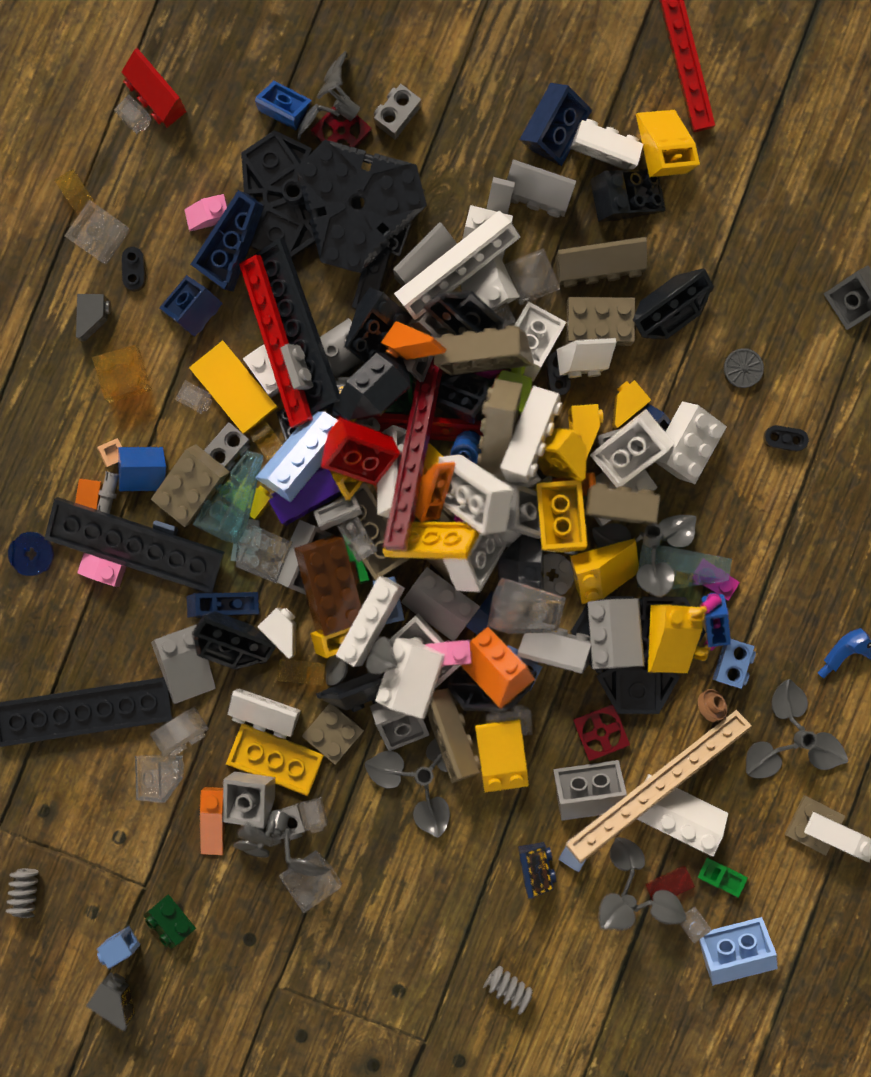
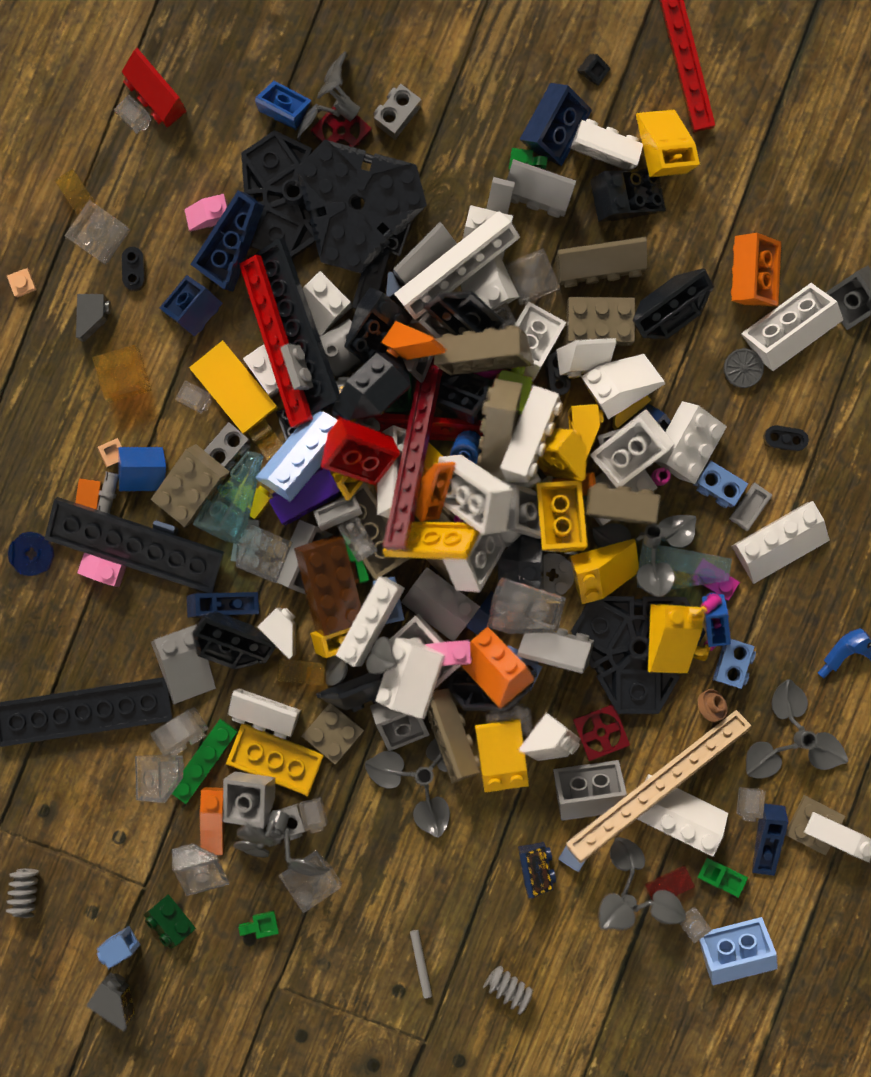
(21, 282): none -> light nougat plate
(197, 869): none -> clear slope
(204, 760): none -> green plate
(263, 924): none -> green plate
(325, 302): none -> white slope
(392, 286): none -> sand blue slope
(420, 961): none -> light grey bar
(526, 157): none -> green plate
(550, 740): none -> white slope
(594, 68): none -> black slope
(615, 633): light grey slope -> none
(622, 383): none -> white slope
(664, 474): none -> dark pink pin
(722, 479): none -> medium blue brick
(750, 506): none -> light grey tile
(750, 803): none -> clear brick
(756, 270): none -> orange slope
(769, 839): none -> dark blue slope
(782, 542): none -> white slope
(793, 326): none -> white slope

